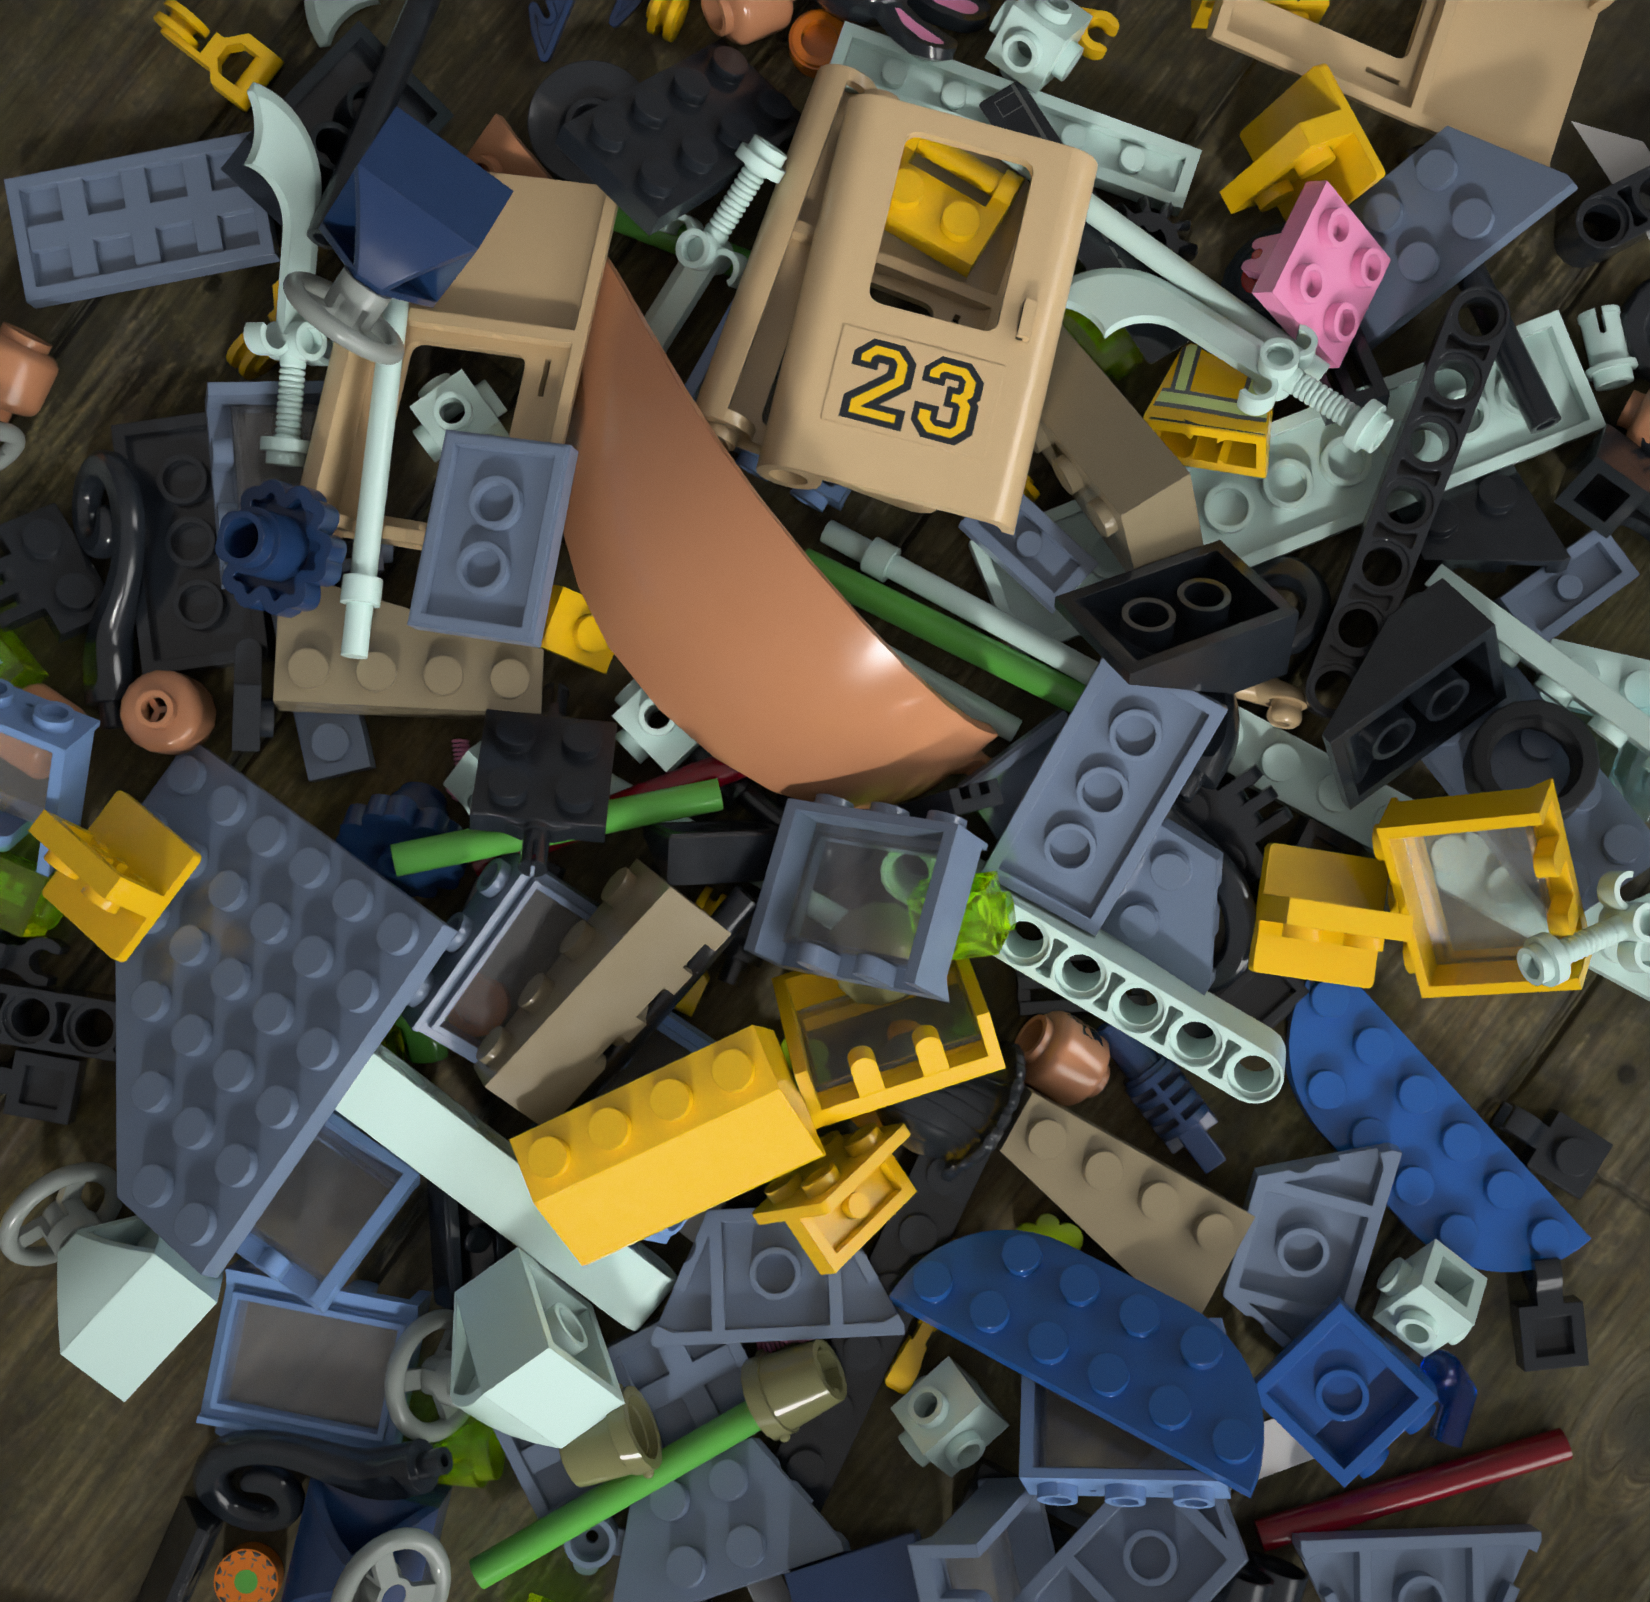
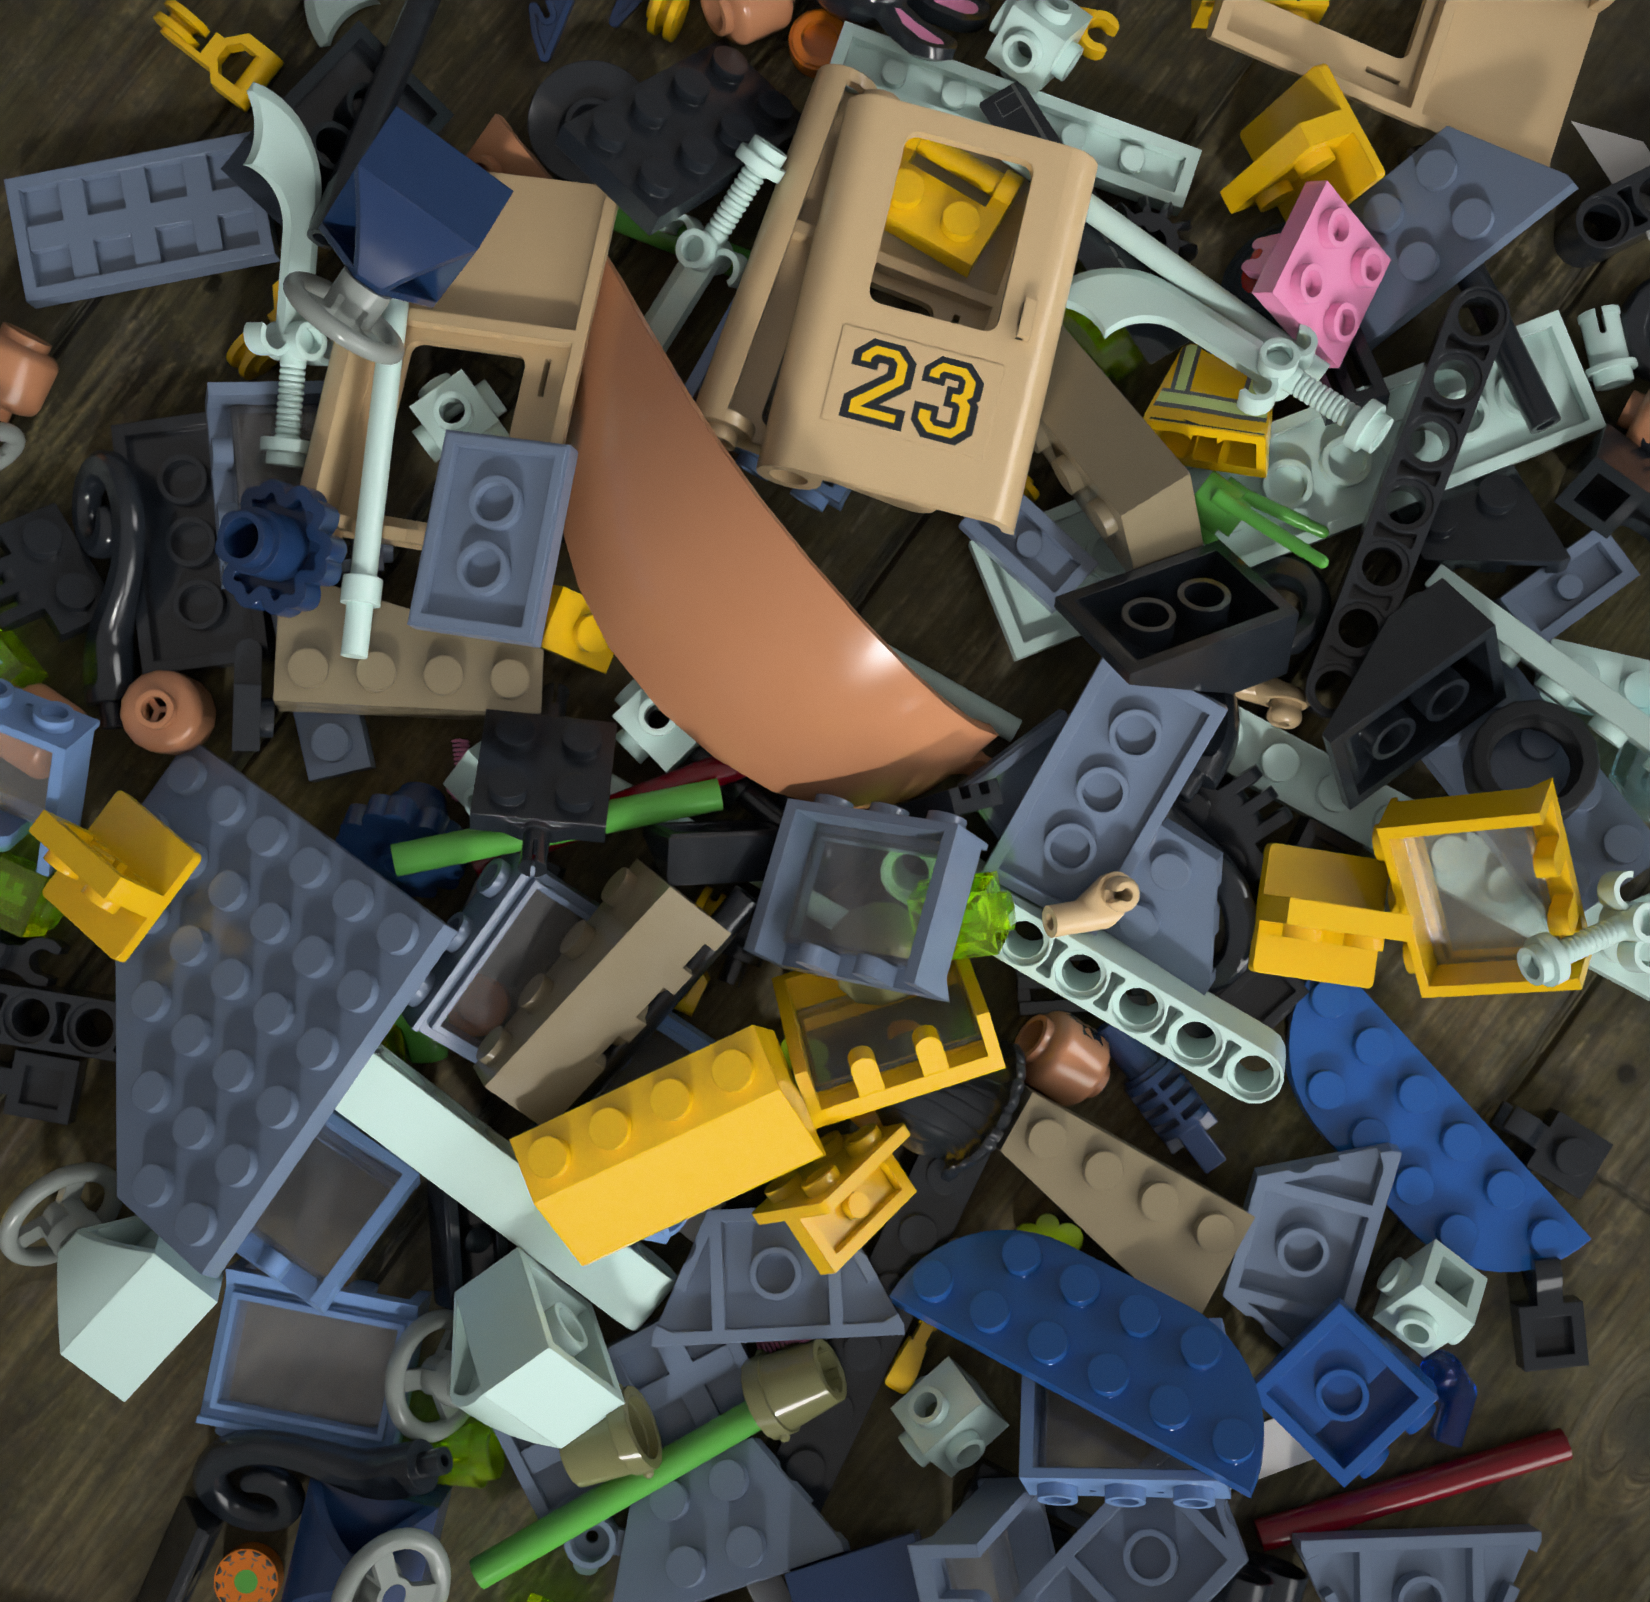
(884, 561): light aqua bar -> none
(950, 634): bright green piece -> none
(1095, 908): none -> tan arm
(1226, 503): none -> bright green plant

